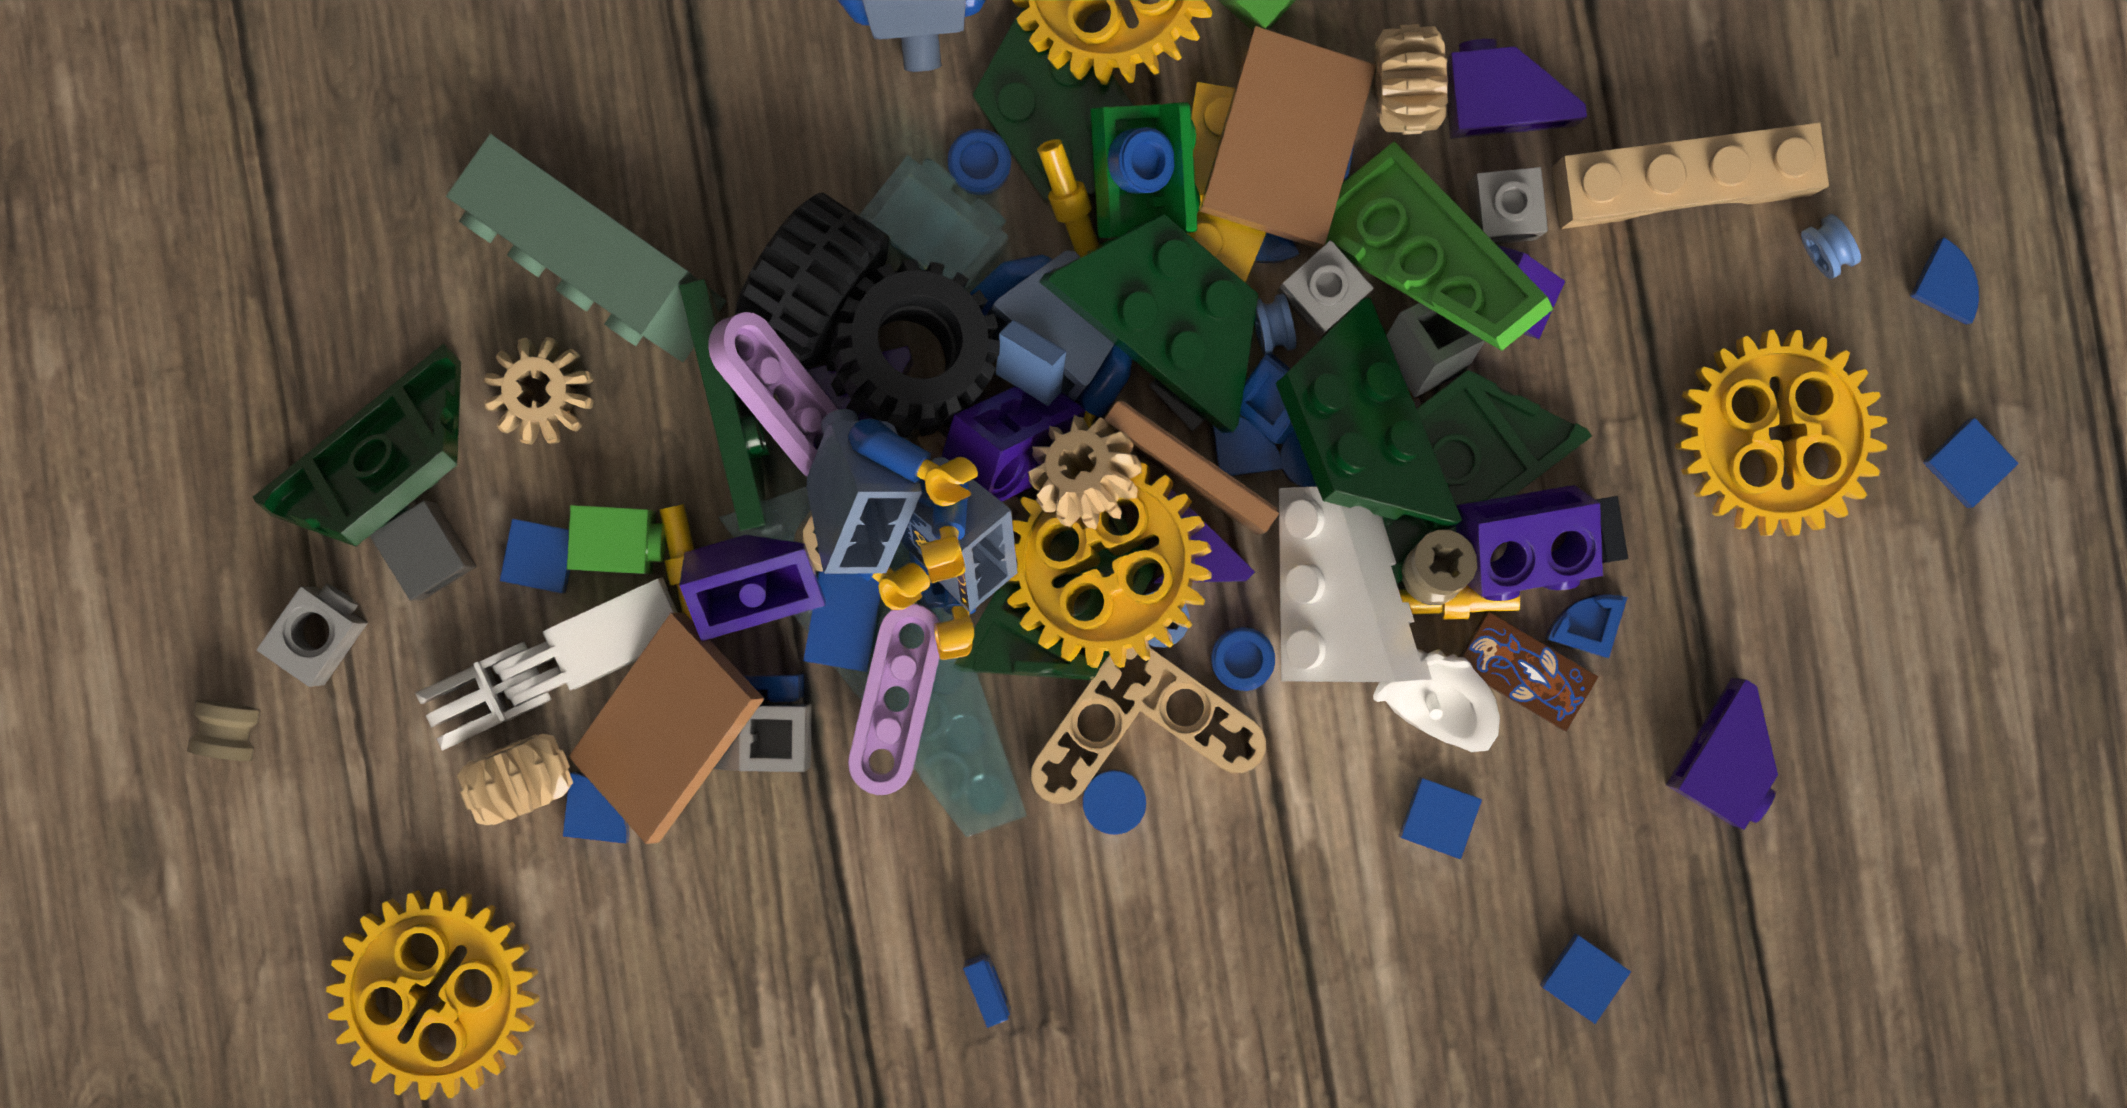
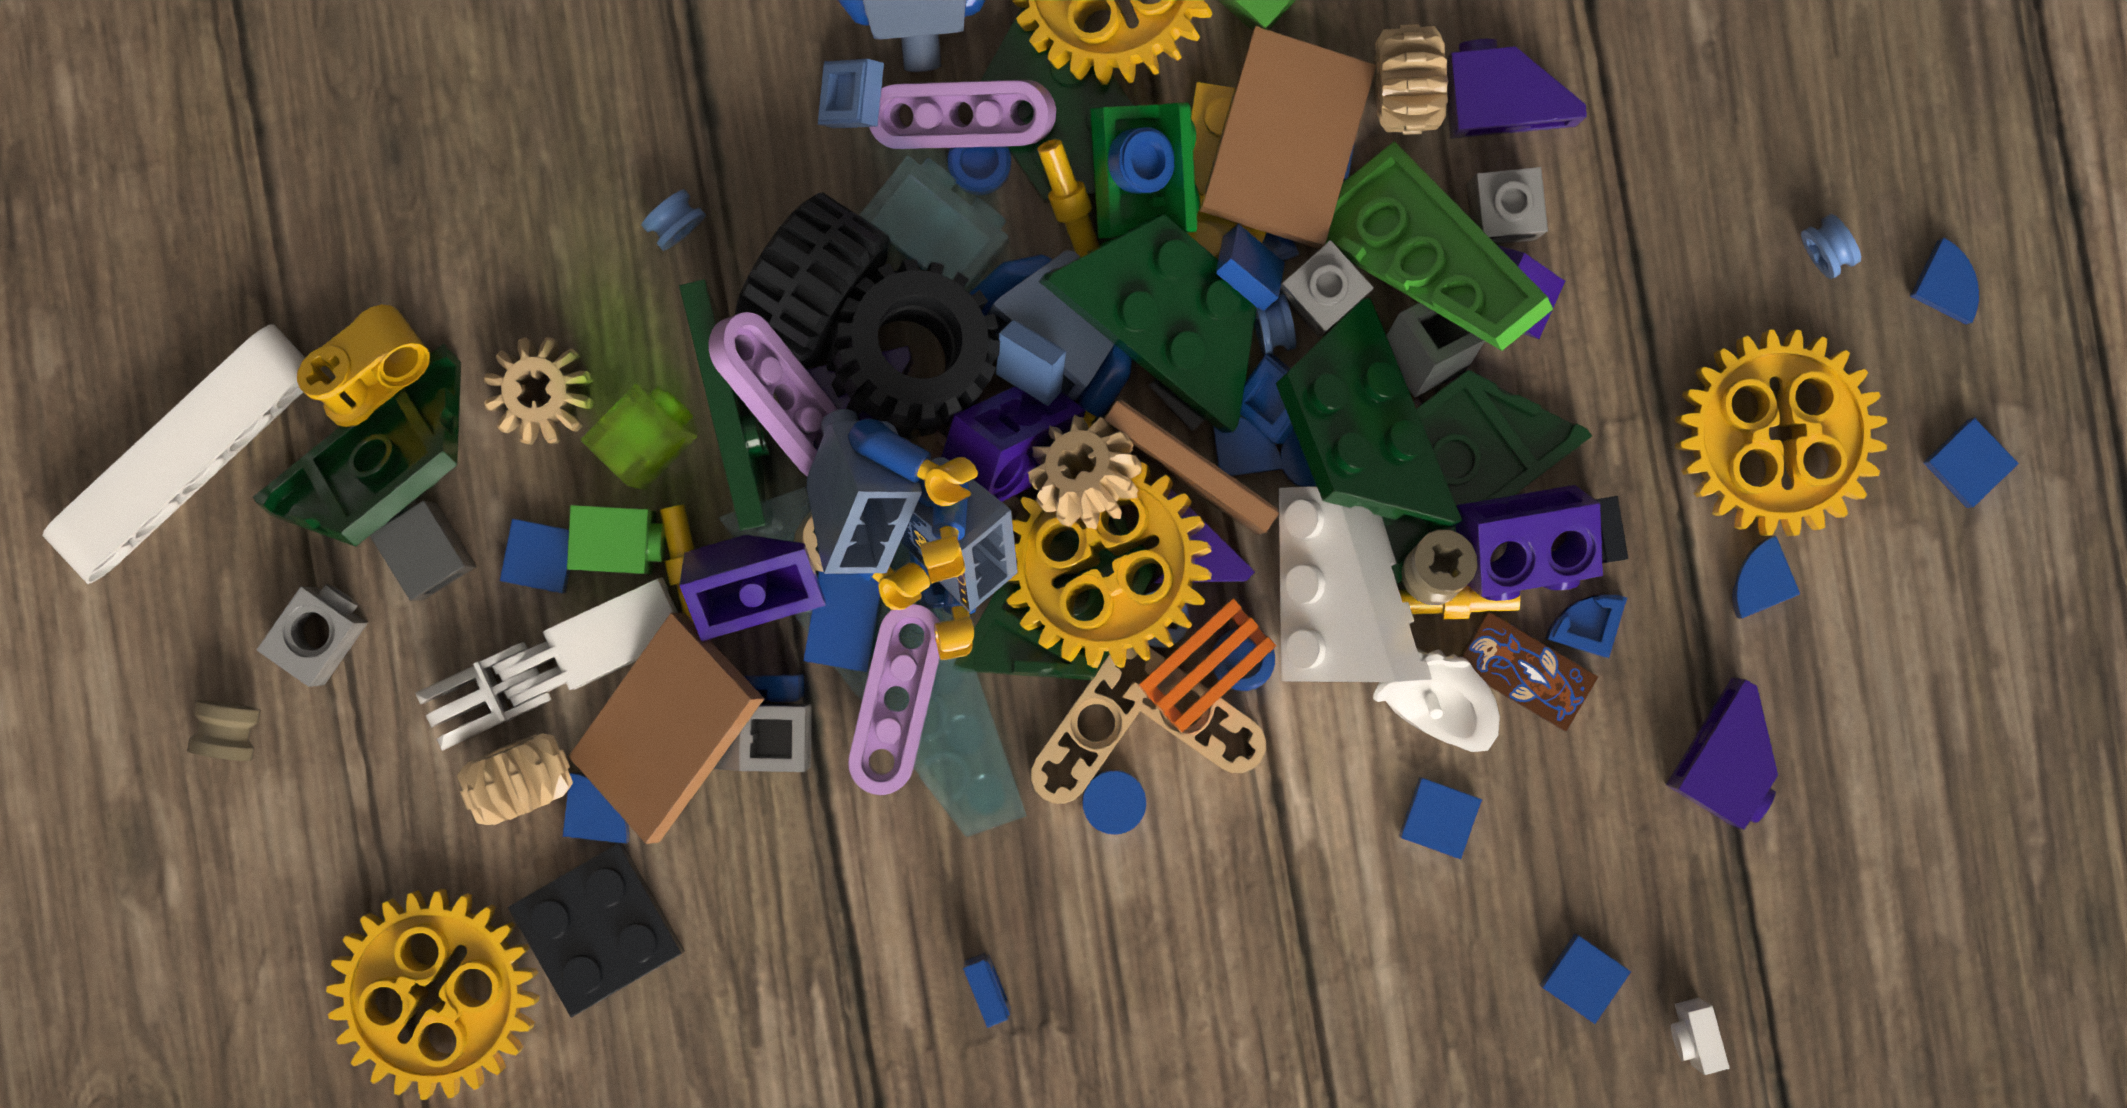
(178, 455): none -> white beam
(370, 363): none -> yellow piece
(579, 244): sand green wedge -> none
(596, 929): none -> black plate
(641, 435): none -> clear neon green brick
(673, 219): none -> medium blue bush
(850, 93): none -> medium blue tile
(937, 118): none -> lavender plate
(1247, 629): none -> orange tile
(1250, 267): none -> blue tile
(1690, 174): tan arch -> none
(1699, 1036): none -> white plate
(1763, 579): none -> blue tile

